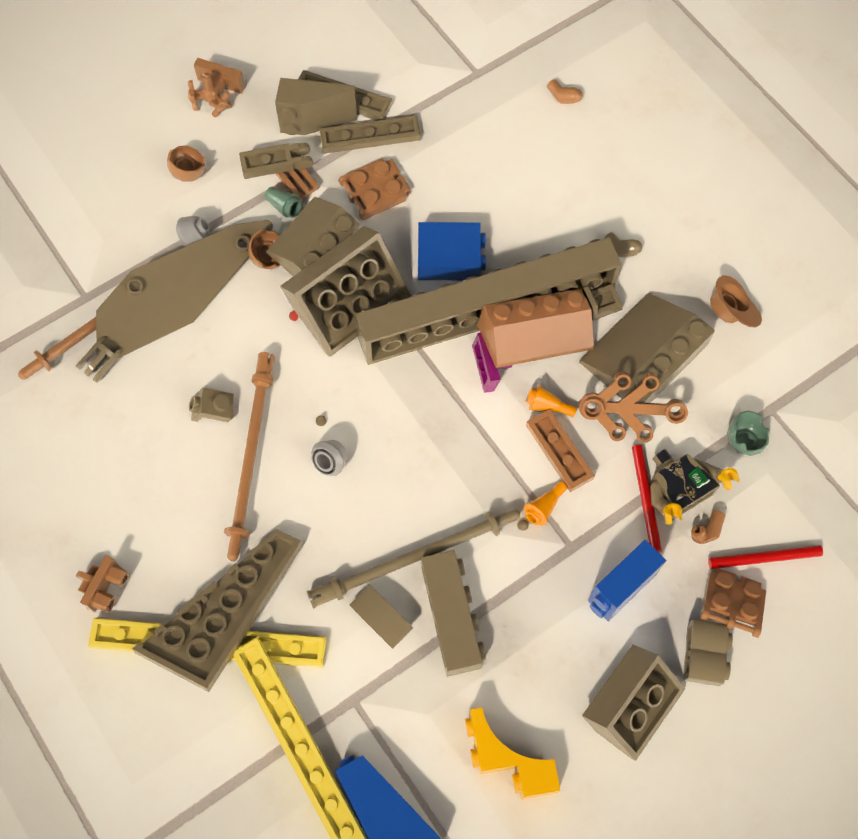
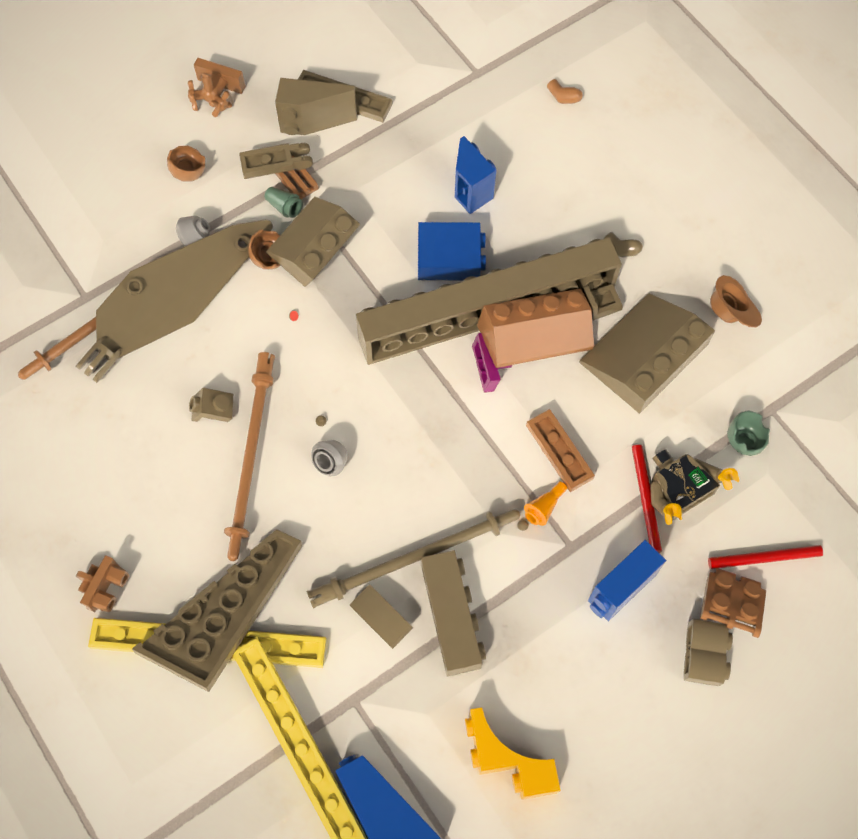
(344, 283): dark tan slope -> none
(370, 134): dark tan tile -> none
(377, 187): medium nougat plate -> none
(473, 177): none -> blue slope
(543, 400): light orange cone -> none
(629, 406): medium nougat plant -> none
(634, 701): dark tan slope -> none
(710, 531): medium nougat arm -> none

